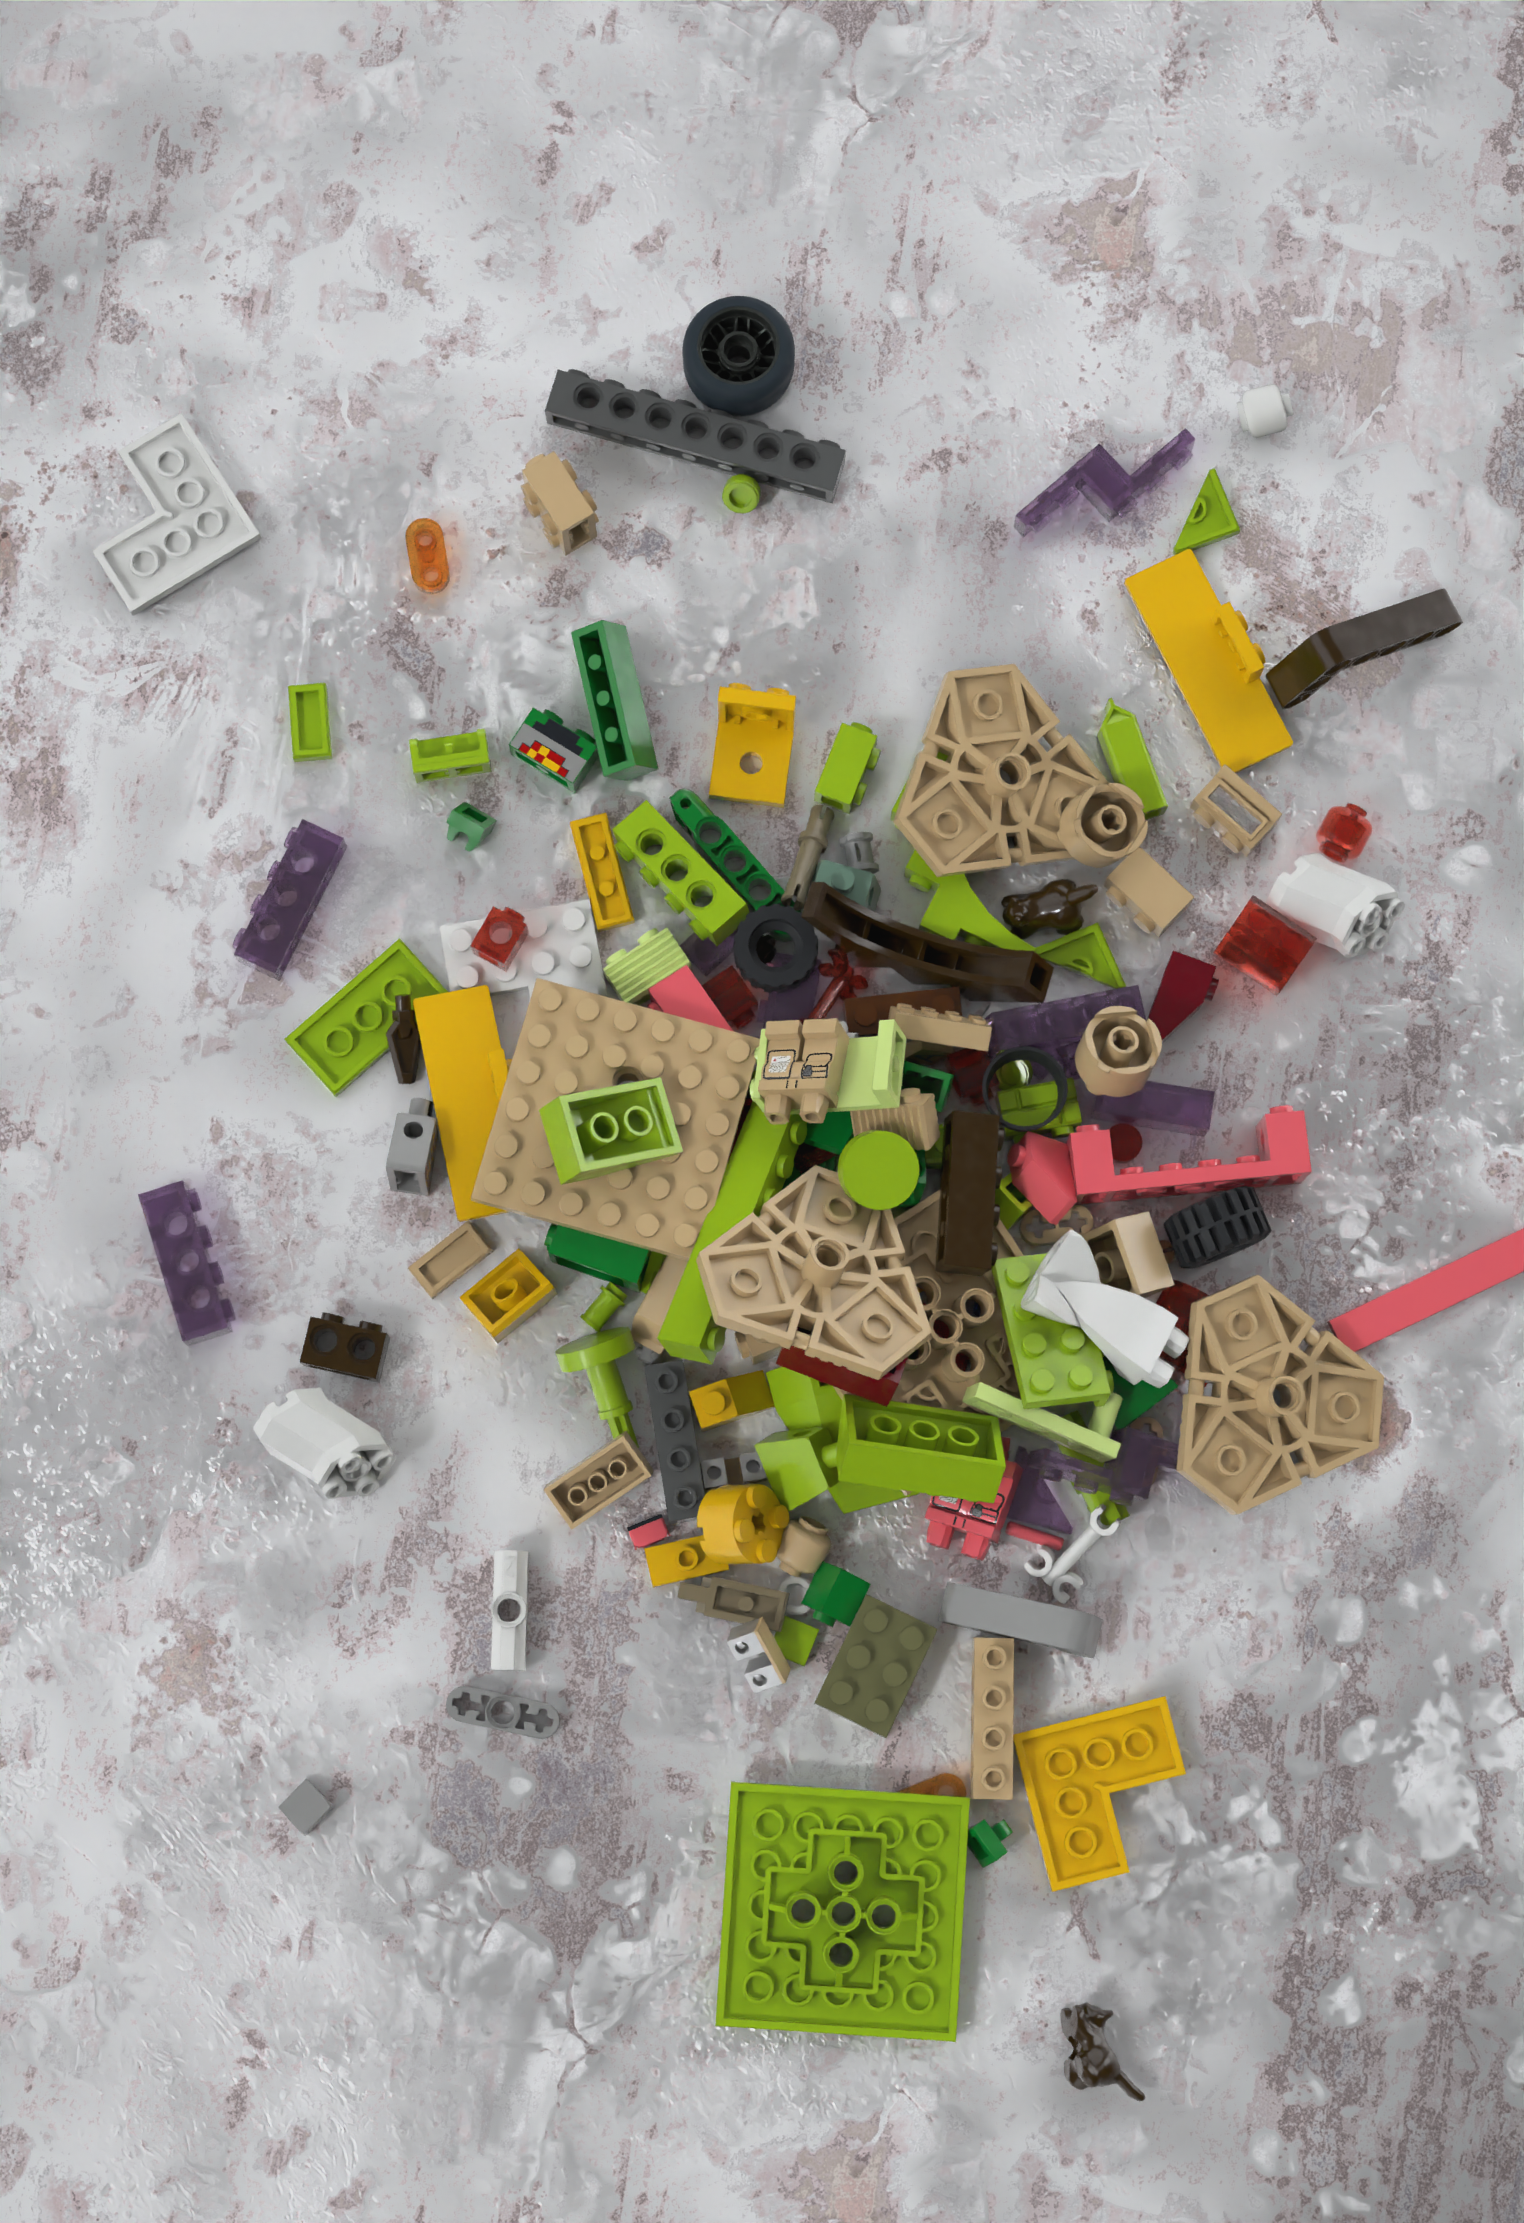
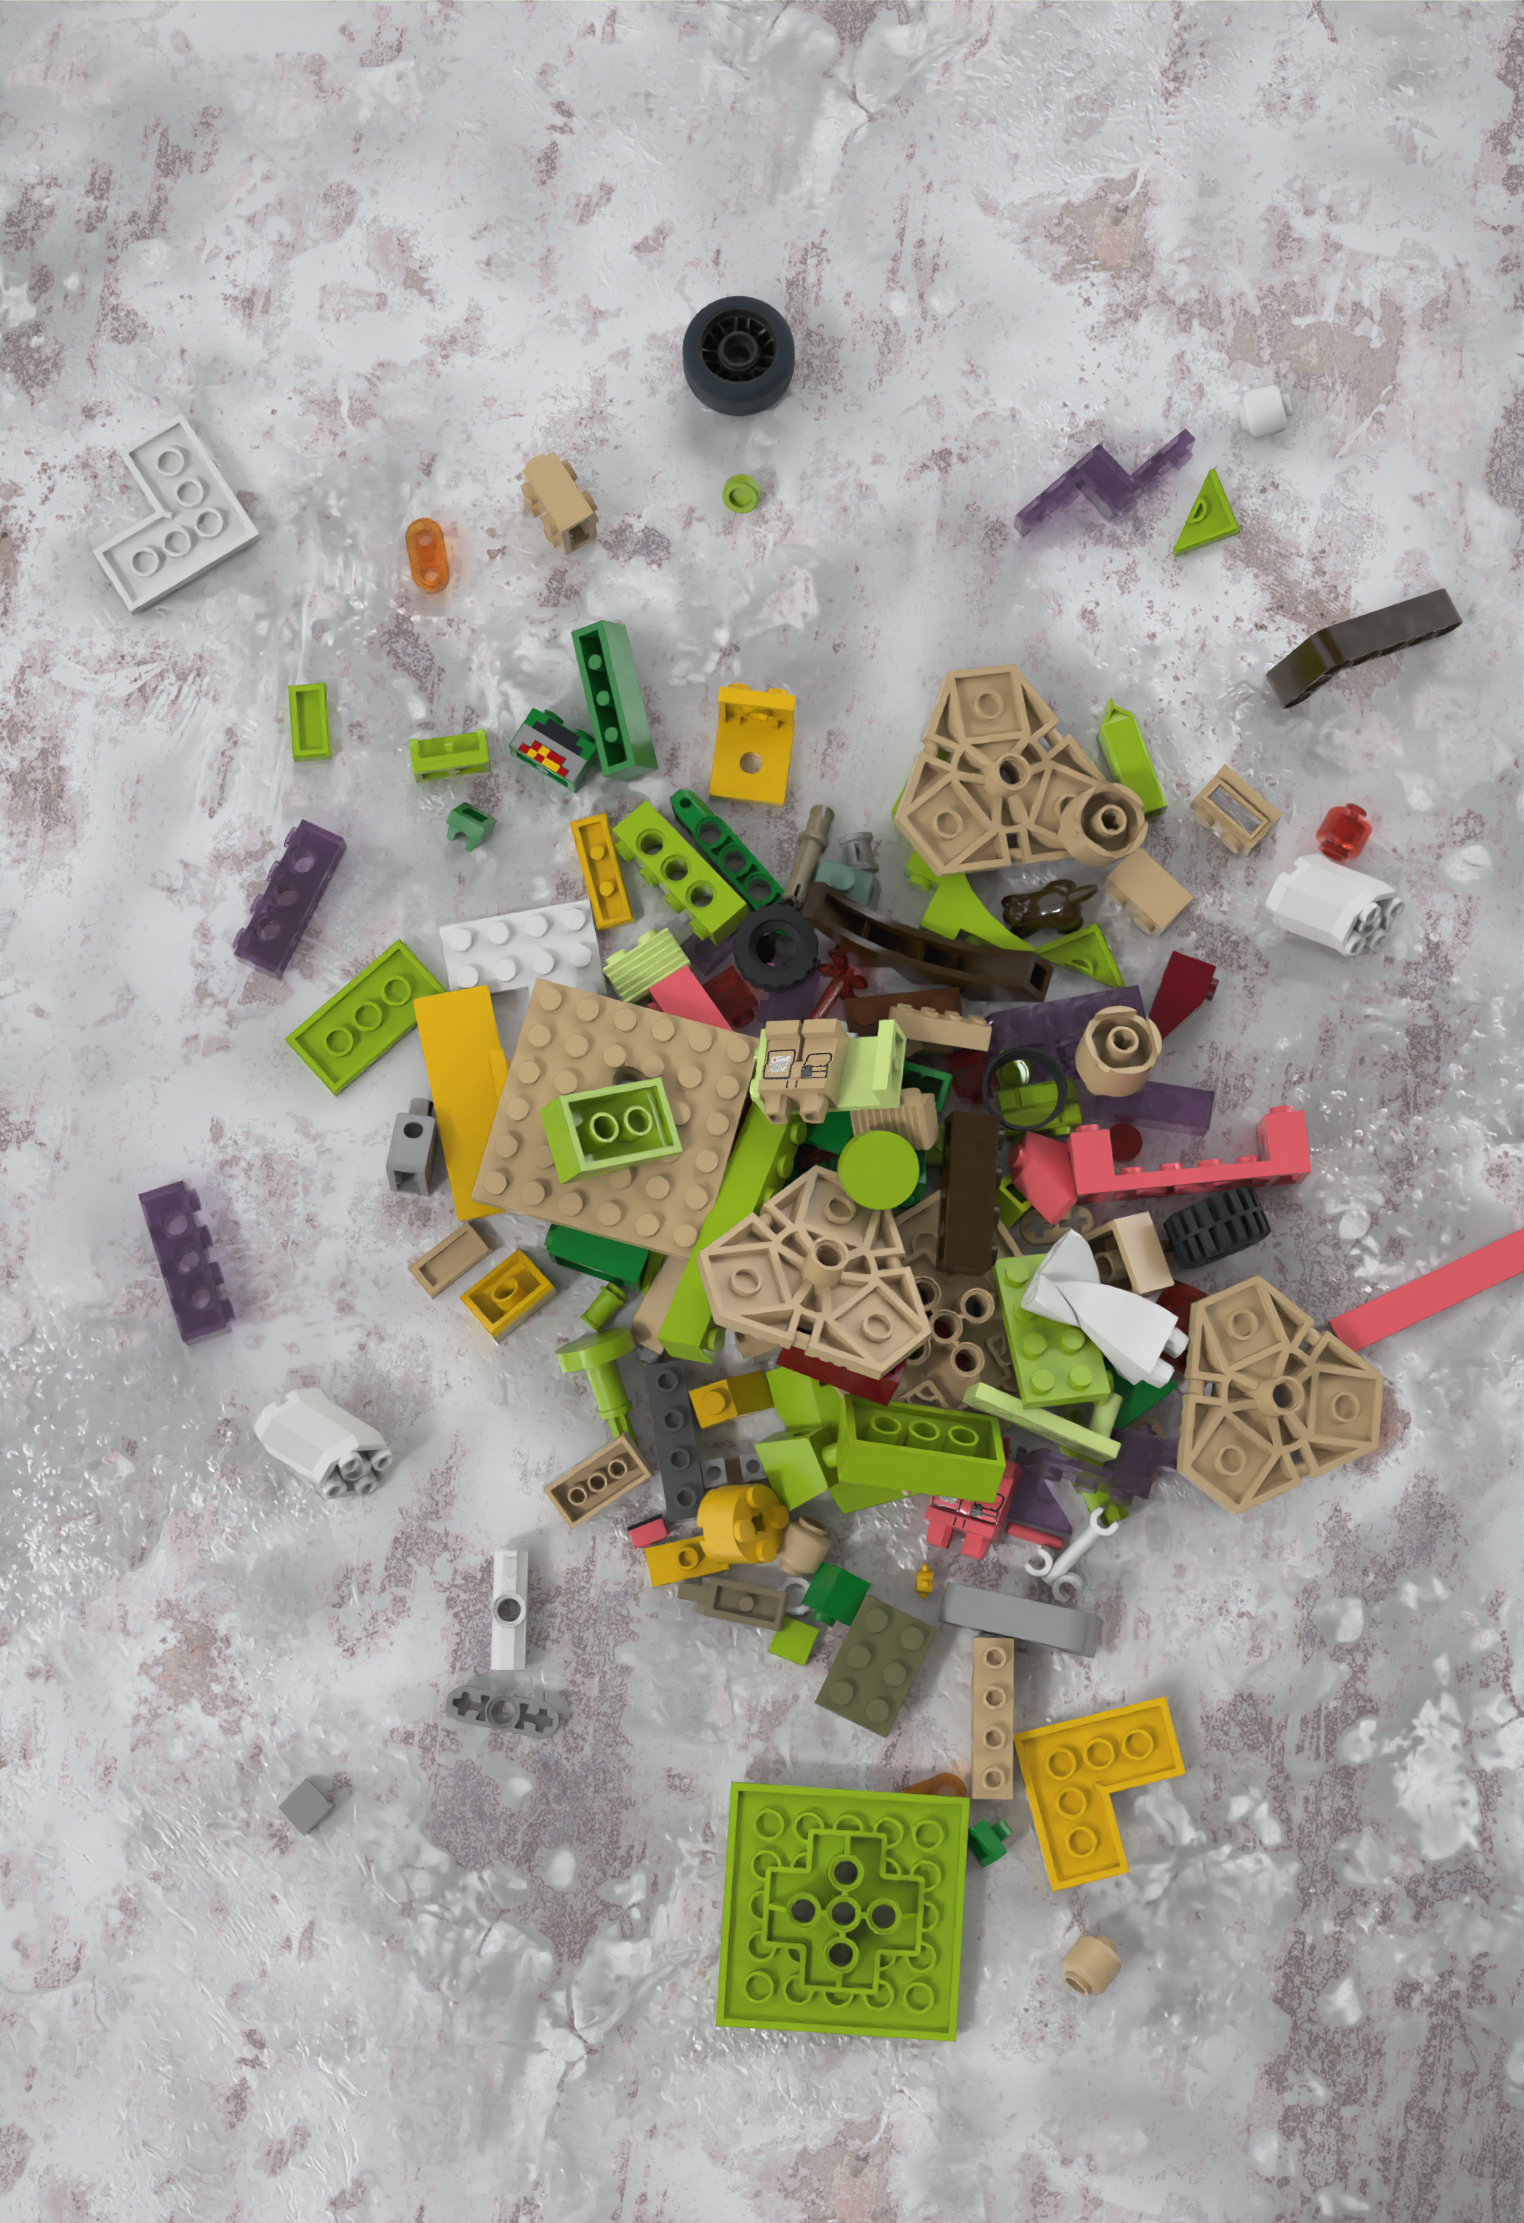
(342, 1357): dark brown brick -> none
(404, 1040): dark brown piece -> none
(500, 954): clear red brick -> none
(708, 452): dark grey brick -> none
(753, 1639): flat silver piece -> none
(846, 766): lime brick -> none
(924, 1581): none -> yellow piece
(1091, 1965): none -> tan head
(1092, 2058): dark brown animal -> none
(1210, 660): yellow bracket -> none
(1265, 945): clear red brick -> none

